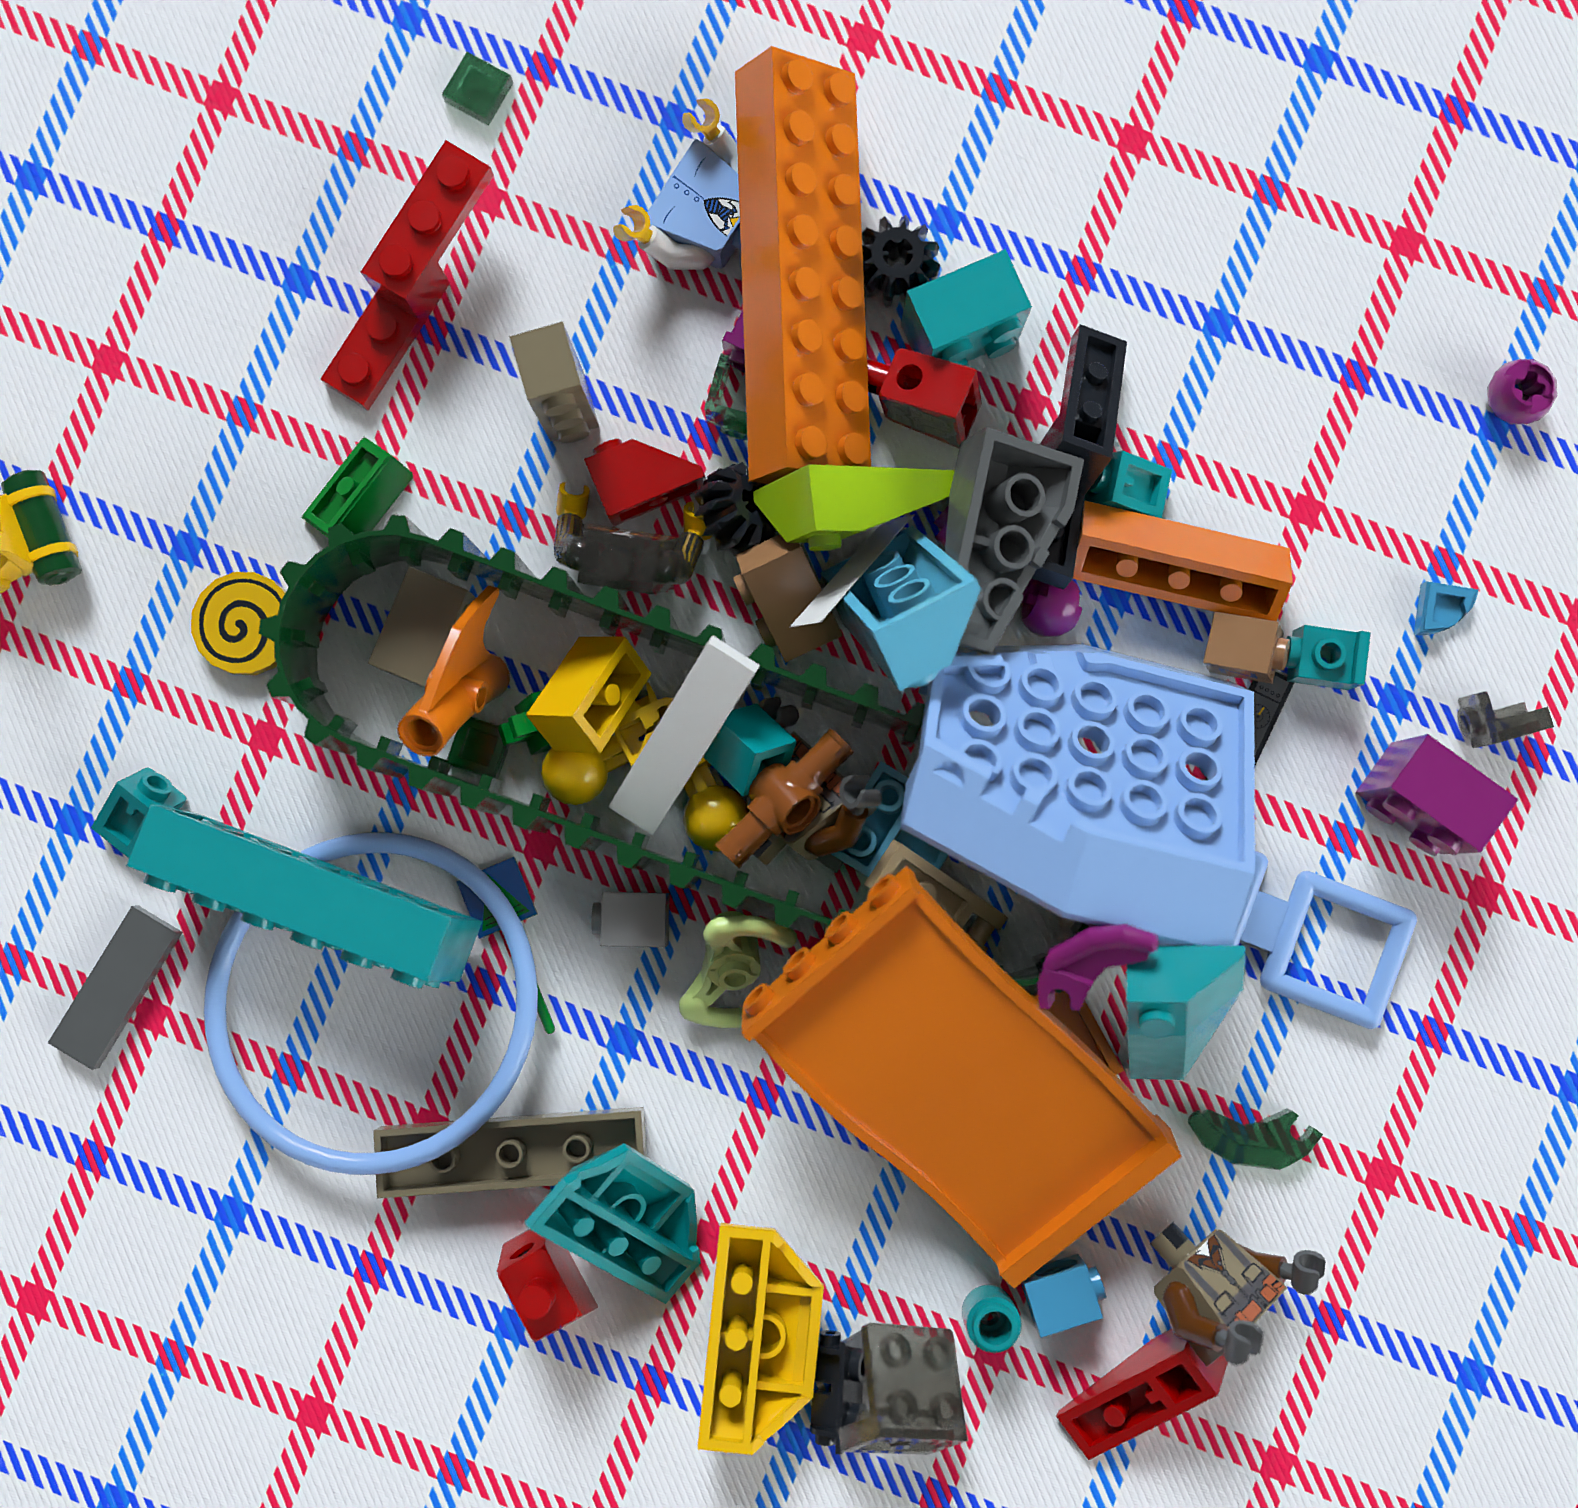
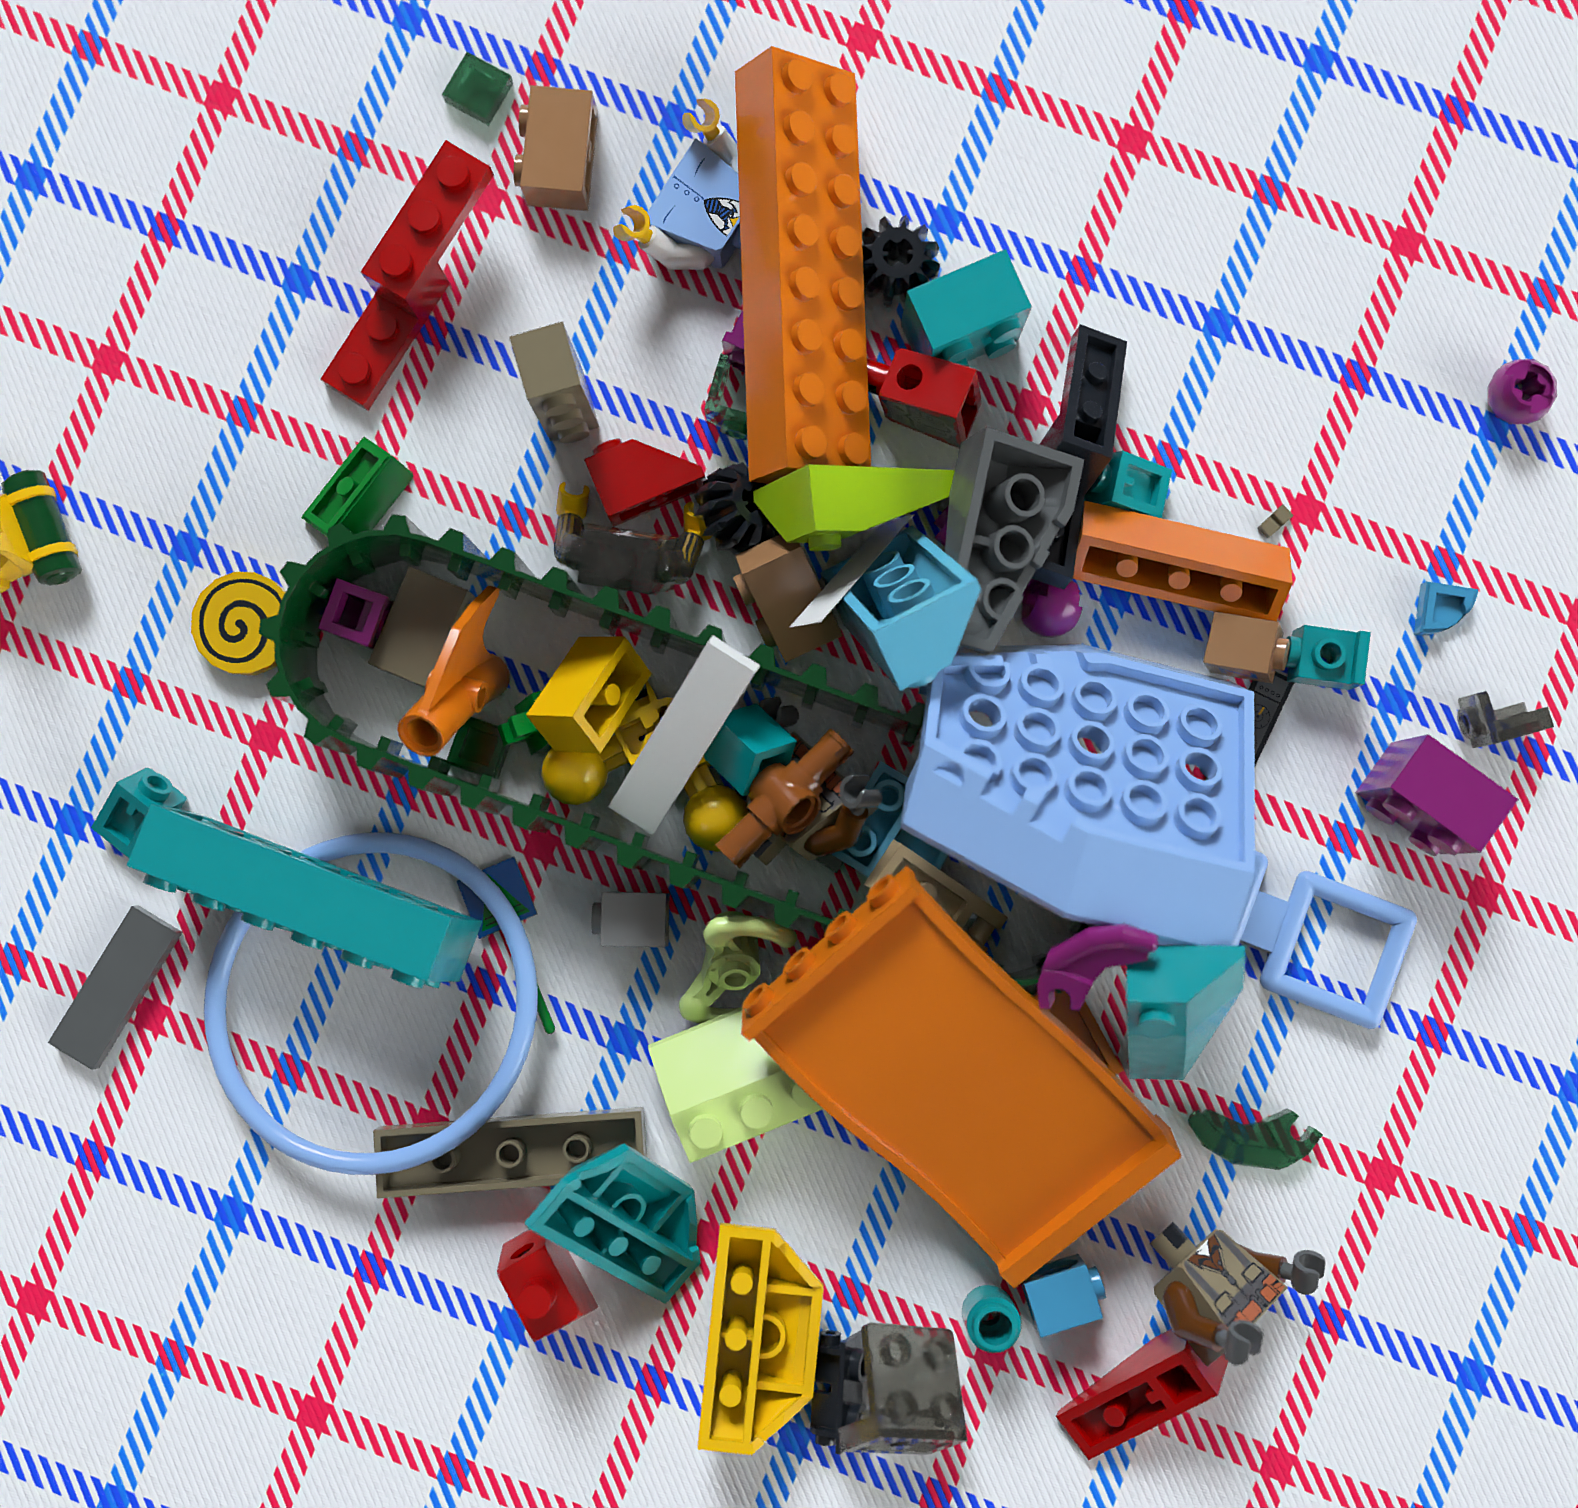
(355, 613): none -> magenta brick
(557, 147): none -> medium nougat brick
(723, 1086): none -> yellowish green slope
(1275, 521): none -> dark tan piece

